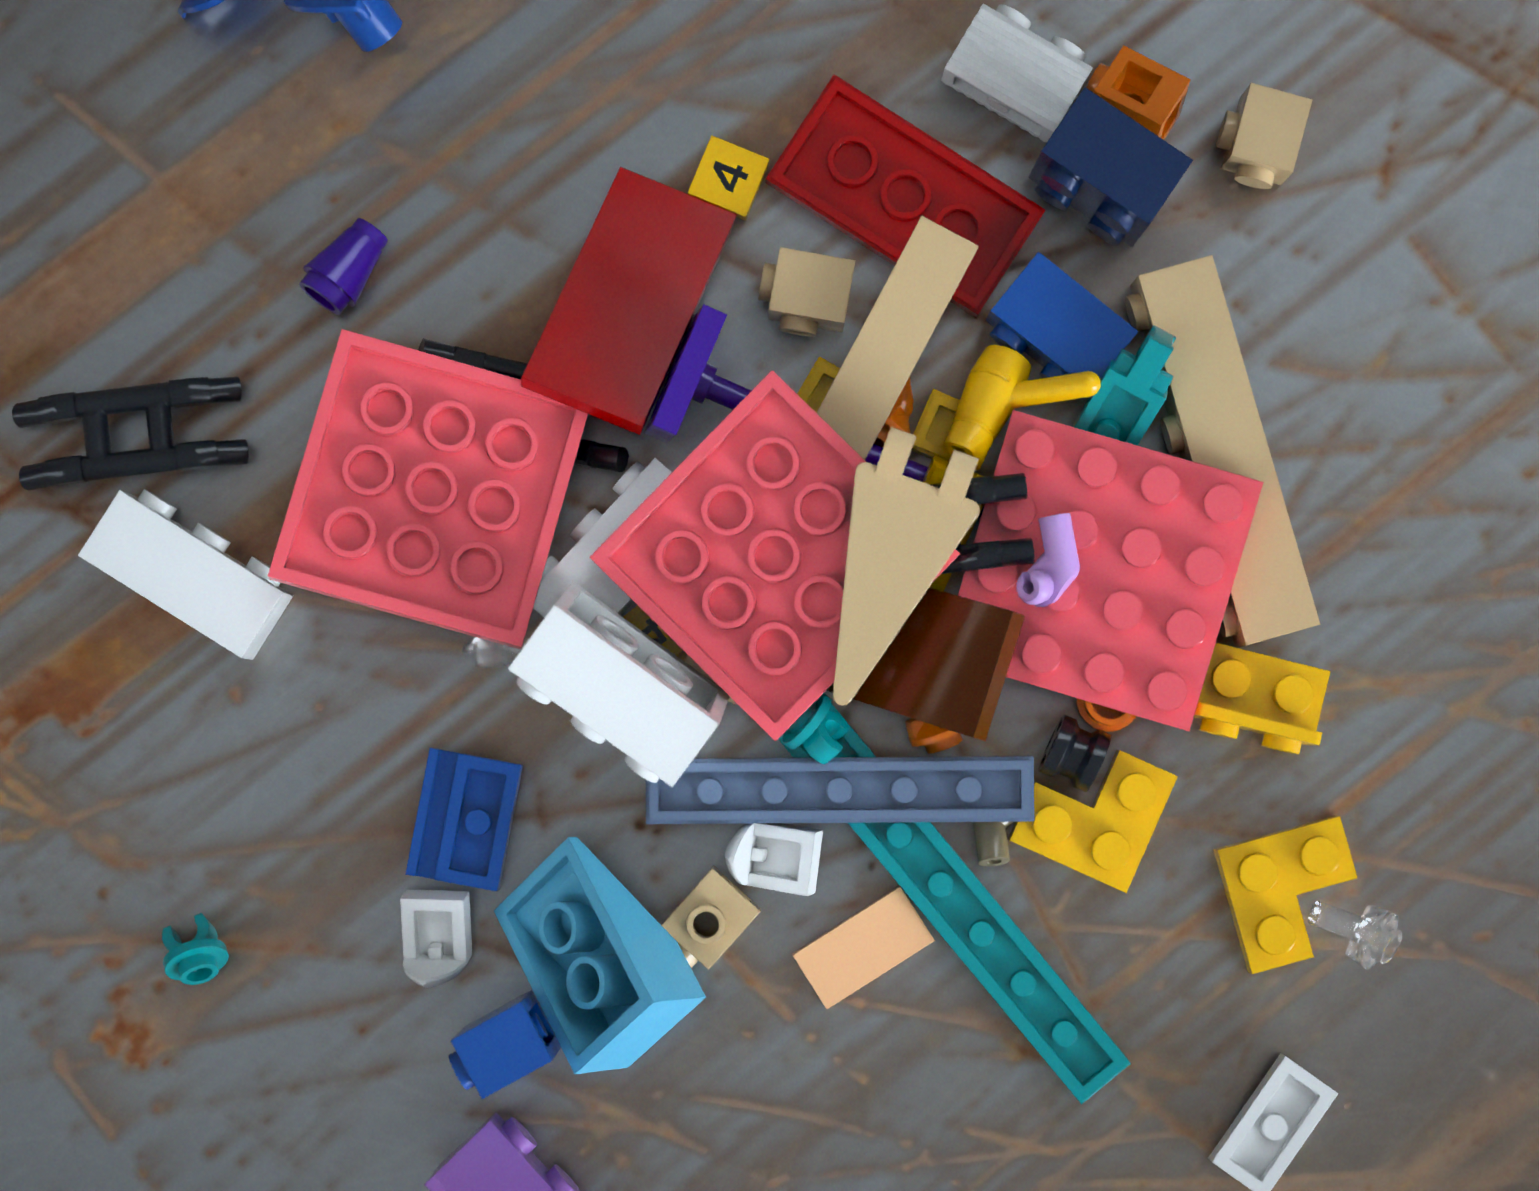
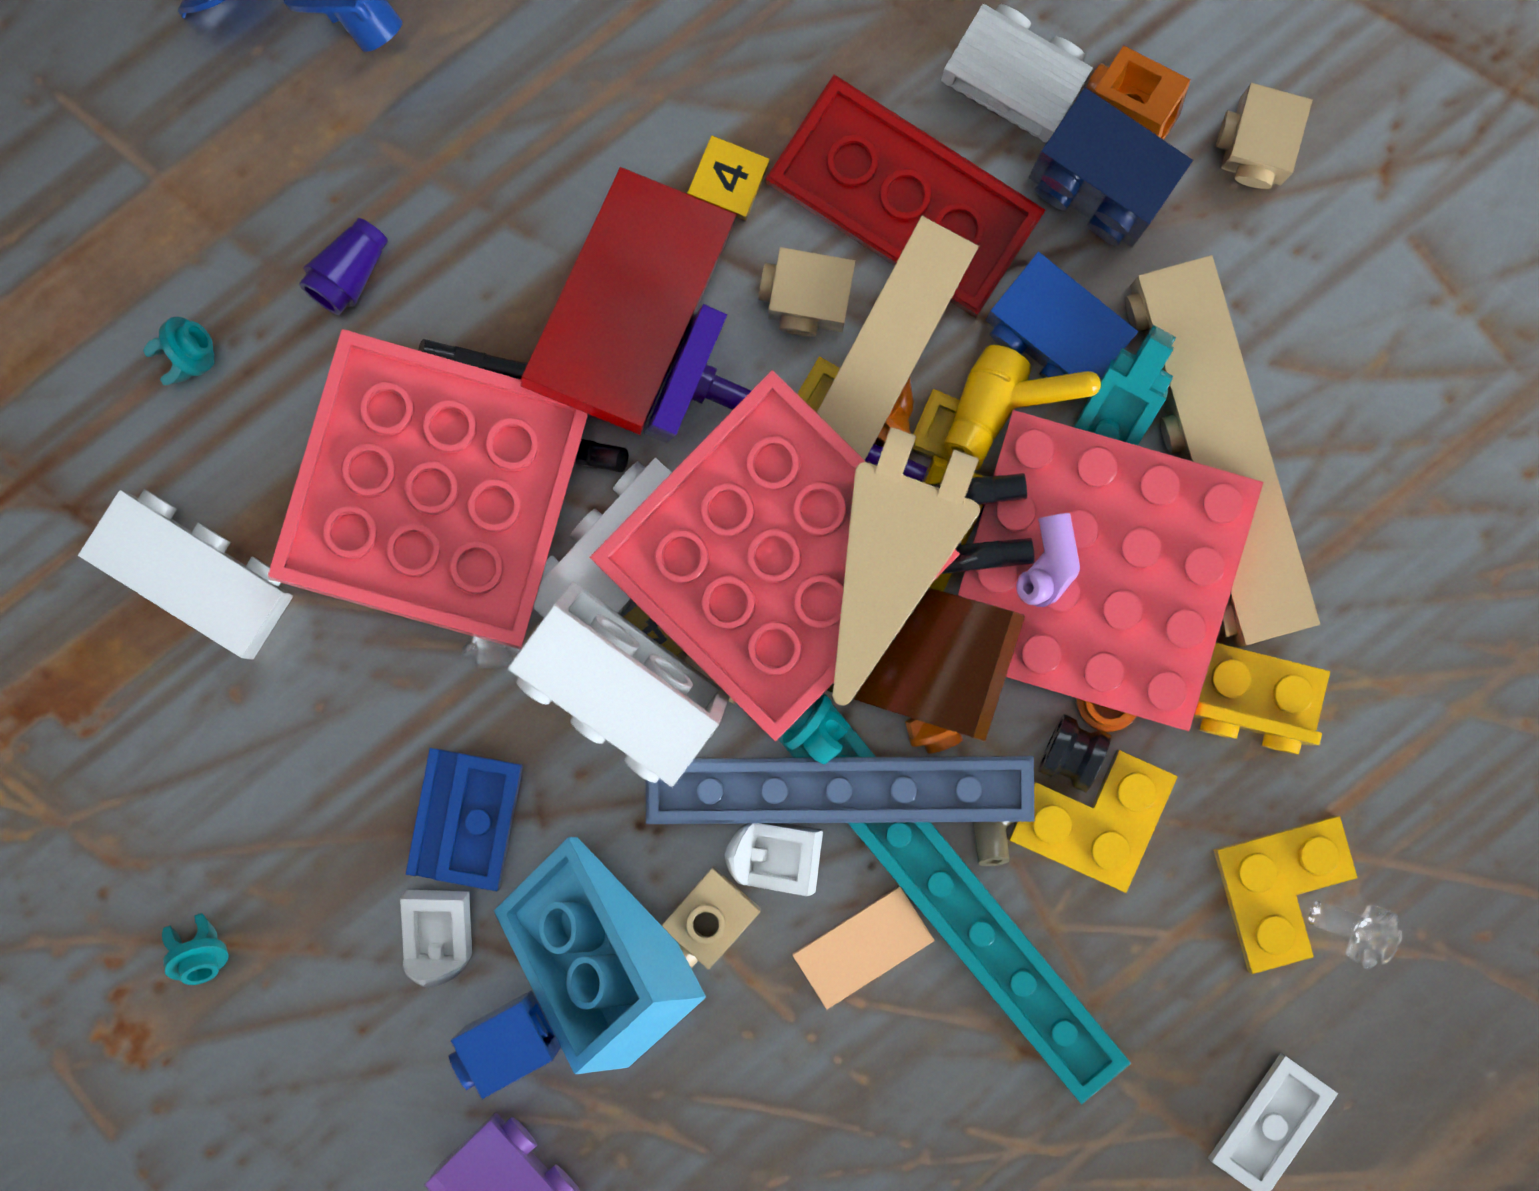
(162, 451): black piece -> none
(186, 346): none -> teal plate

